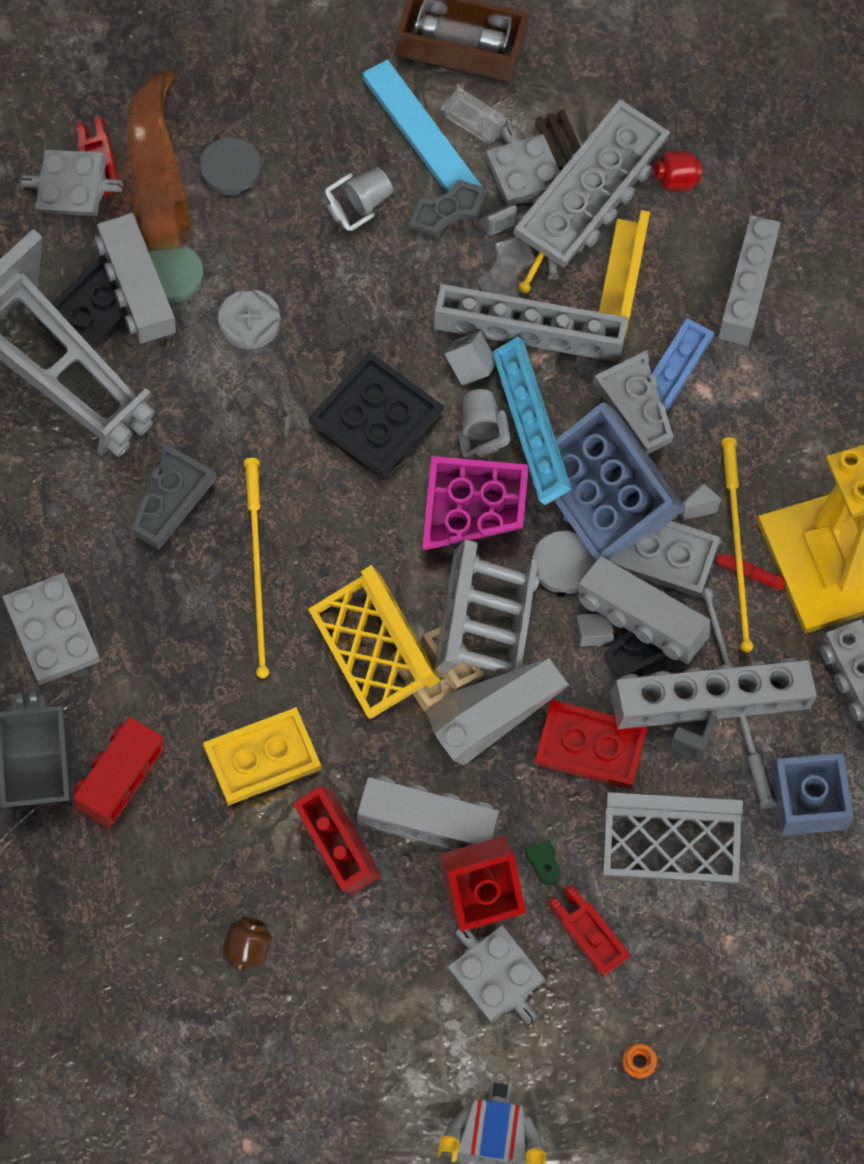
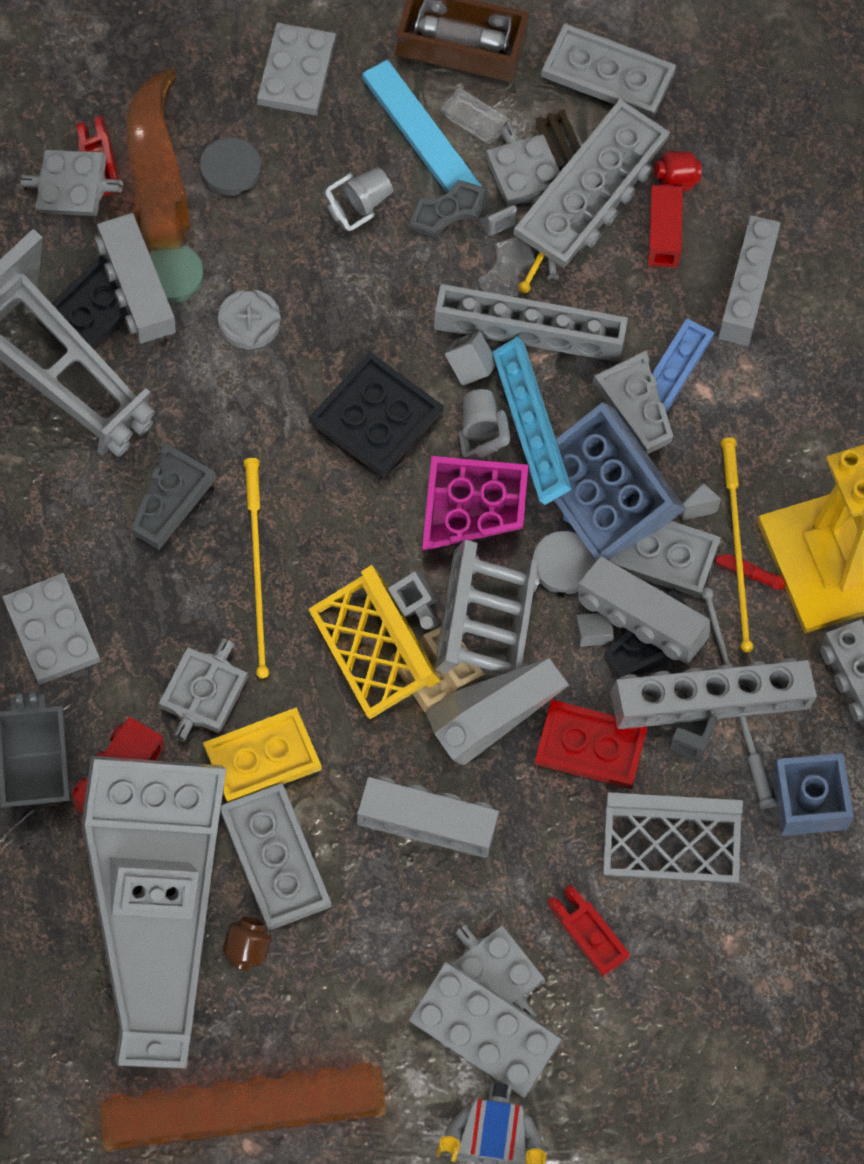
(159, 831): none -> light grey wing
(203, 690): none -> light grey plate
(242, 1107): none -> clear orange brick
(275, 856): none -> light grey plate
(296, 69): none -> light grey plate
(337, 839): red brick -> none
(414, 597): none -> light grey brick
(482, 883): red brick -> none
(486, 1029): none -> light grey plate
(543, 856): dark green piece -> none
(608, 70): none -> light grey plate
(624, 266): yellow fence -> none
(646, 1053): orange plate -> none
(665, 226): none -> red brick

